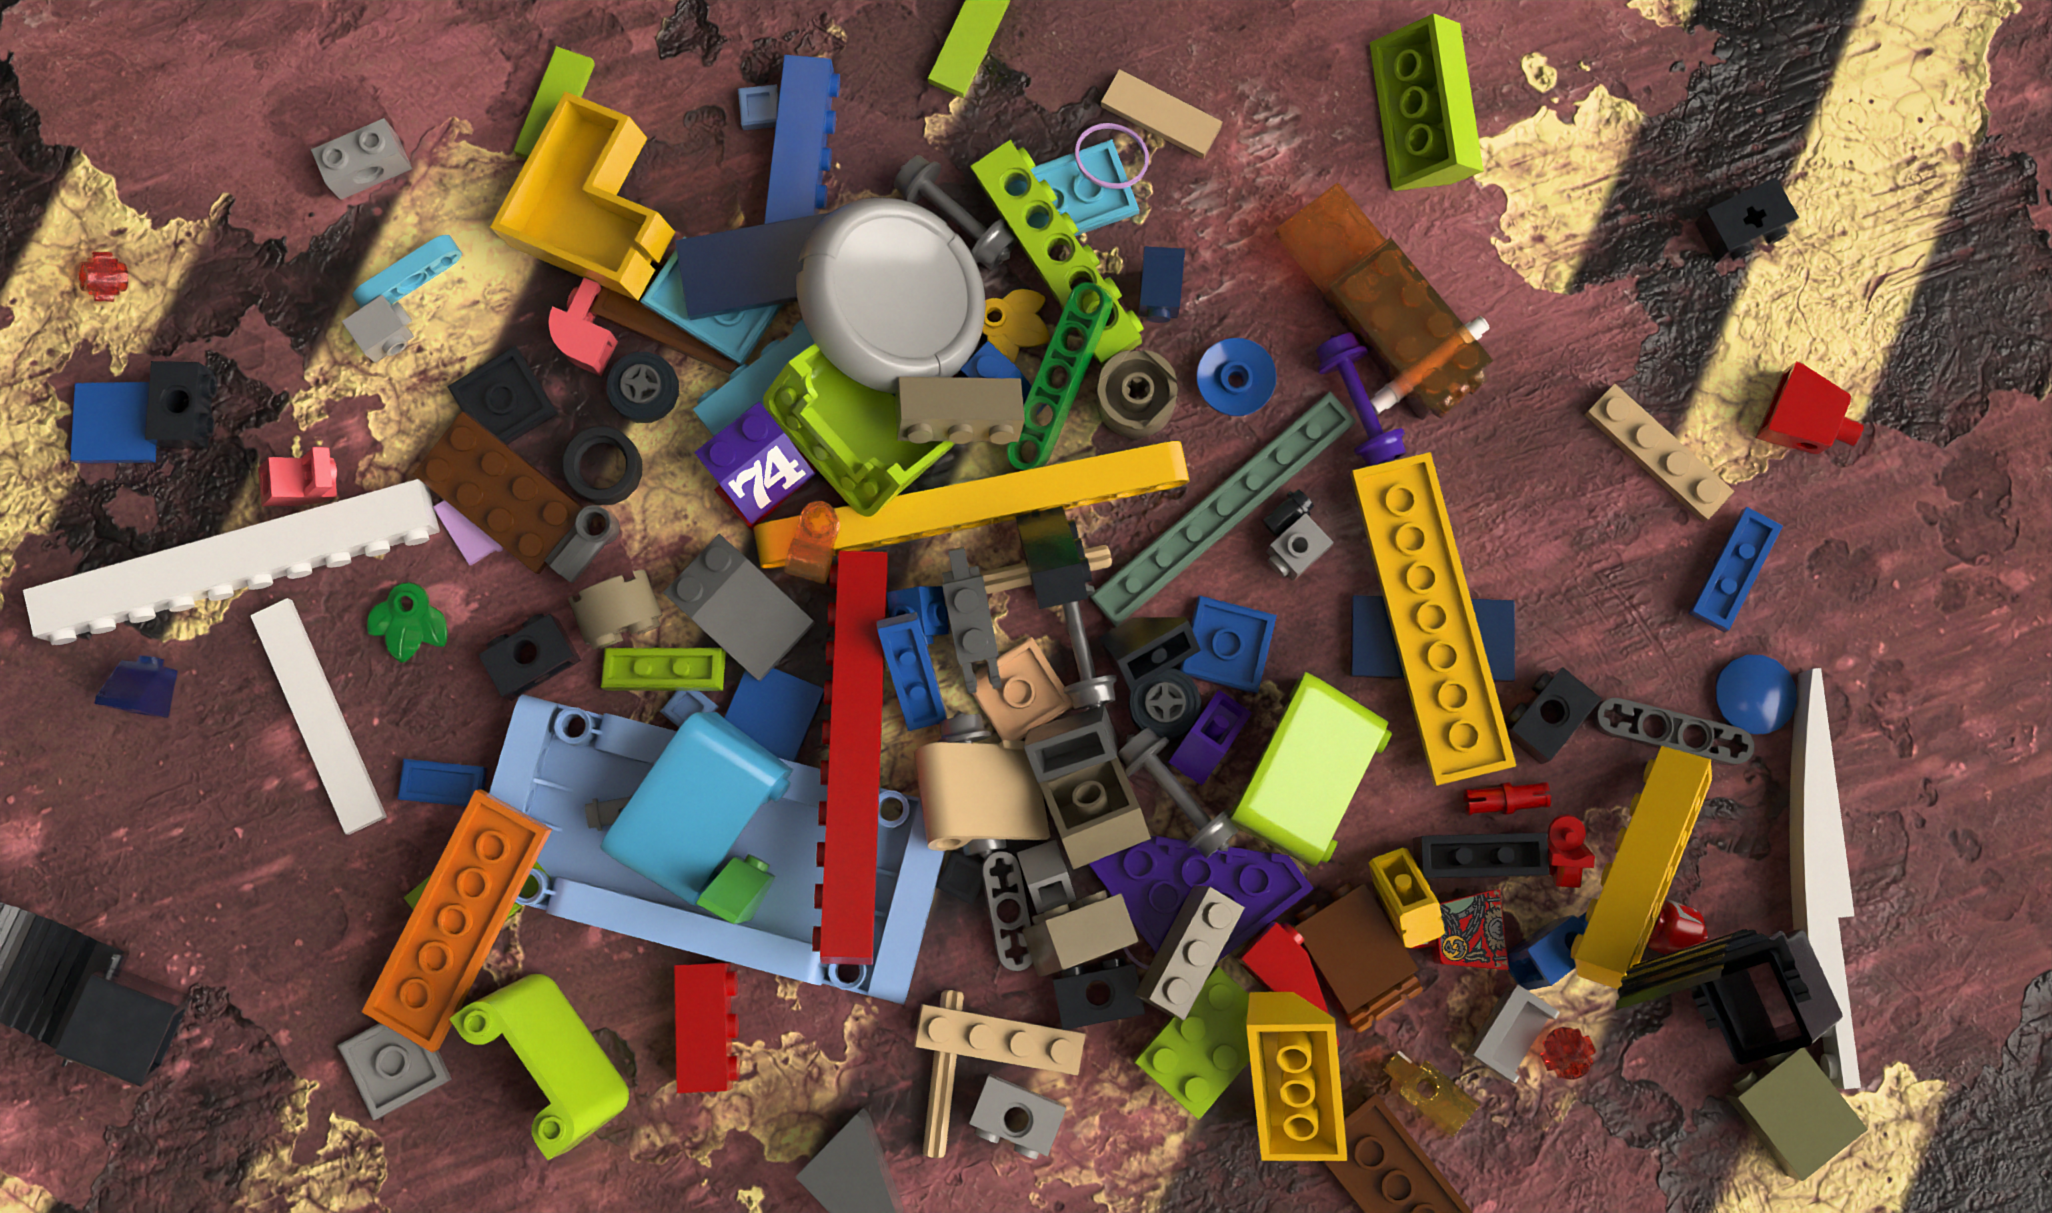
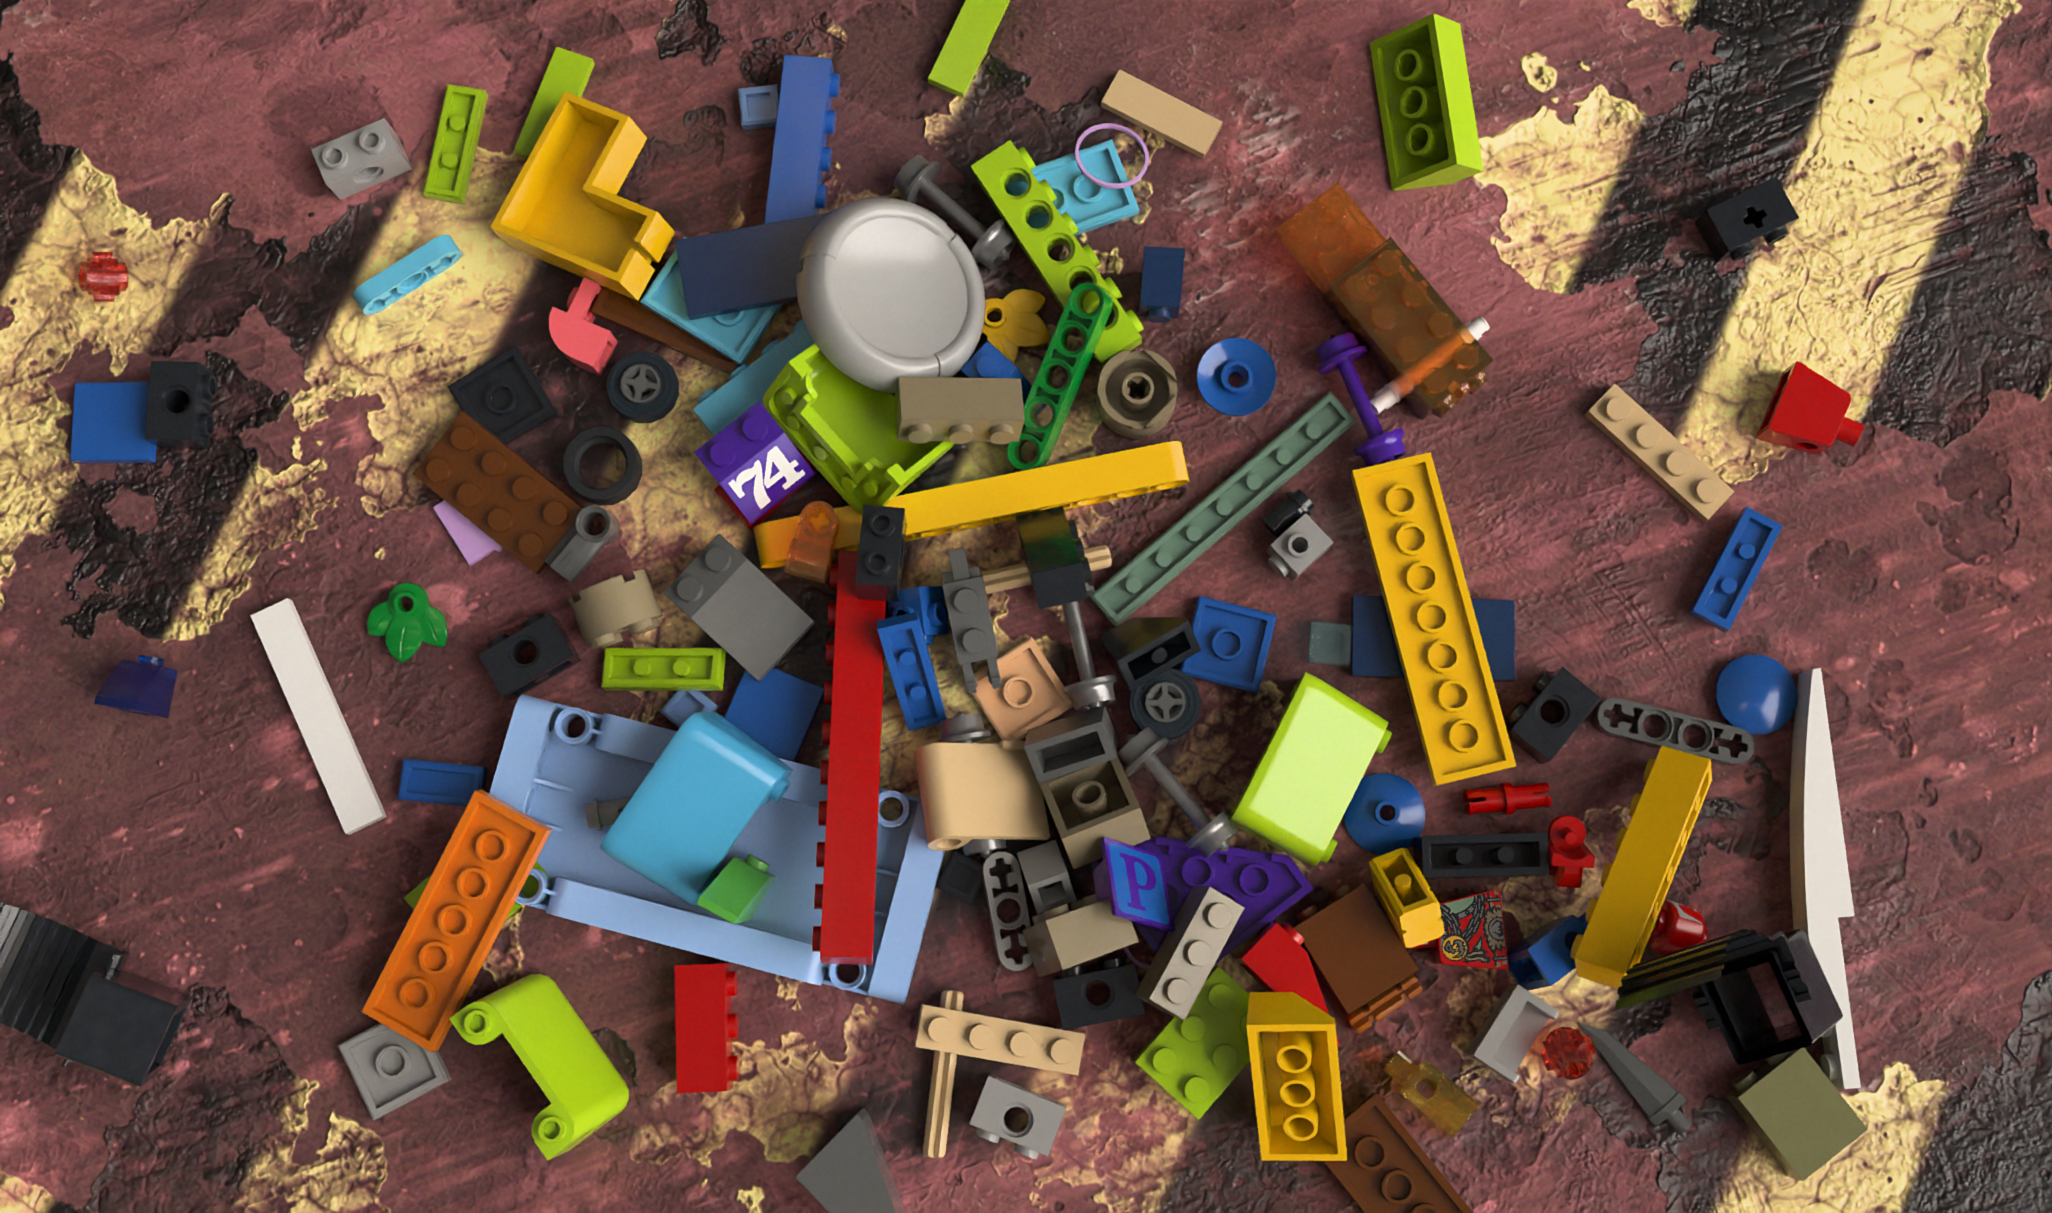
(231, 562): white brick -> none
(298, 479): coral brick -> none
(380, 328): light grey brick -> none
(455, 144): none -> lime tile
(881, 553): none -> black brick
(1134, 884): none -> piece
(1210, 738): dark purple slope -> none
(1329, 644): none -> clear light blue tile
(1363, 816): none -> blue dish
(1648, 1089): none -> dark grey bar

